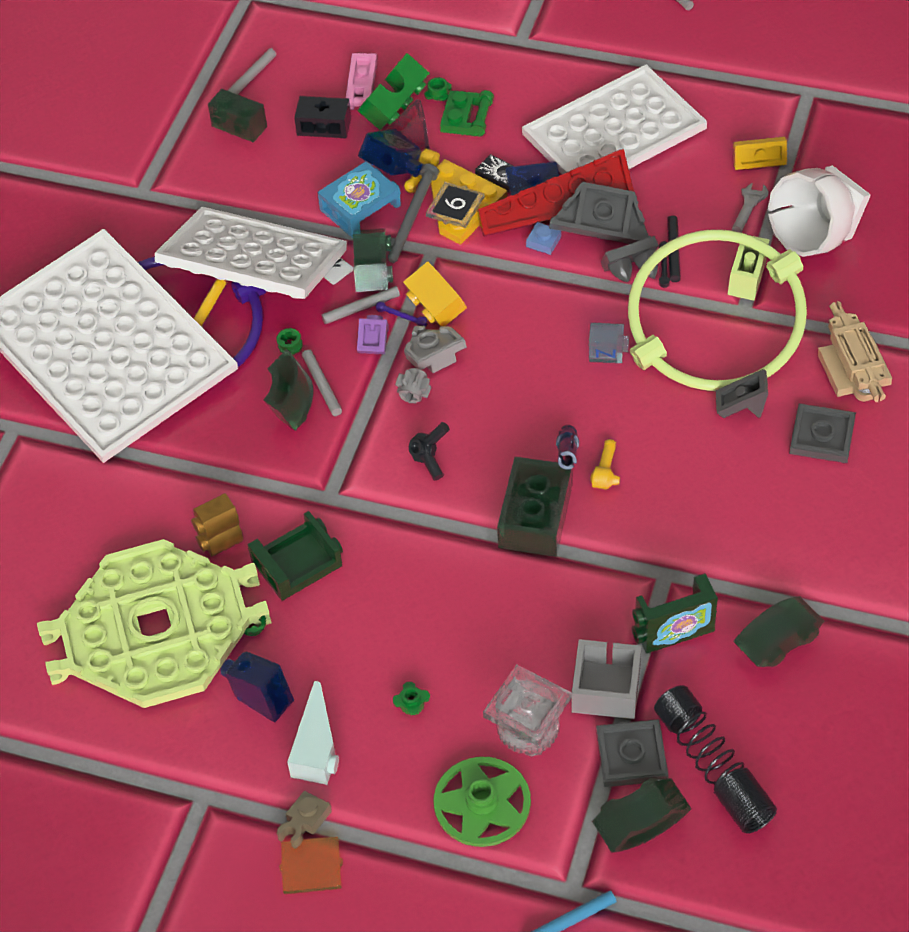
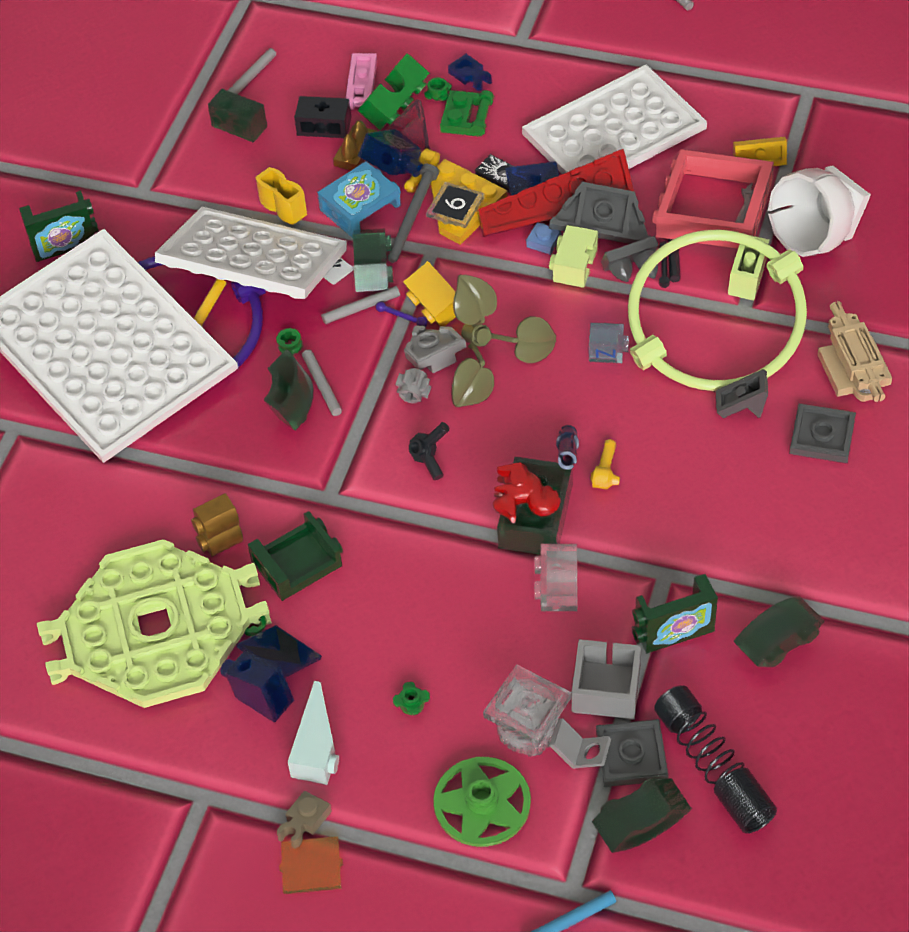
(59, 229): none -> panel
(280, 648): none -> piece
(281, 195): none -> yellow brick
(348, 153): none -> pearl gold tile
(372, 335): medium lavender bracket -> none
(467, 70): none -> clear blue plate
(471, 303): none -> olive plant
(523, 487): none -> red animal
(557, 577): none -> clear brick
(574, 251): none -> yellowish green brick
(574, 748): none -> light grey bracket
(715, 166): none -> coral window

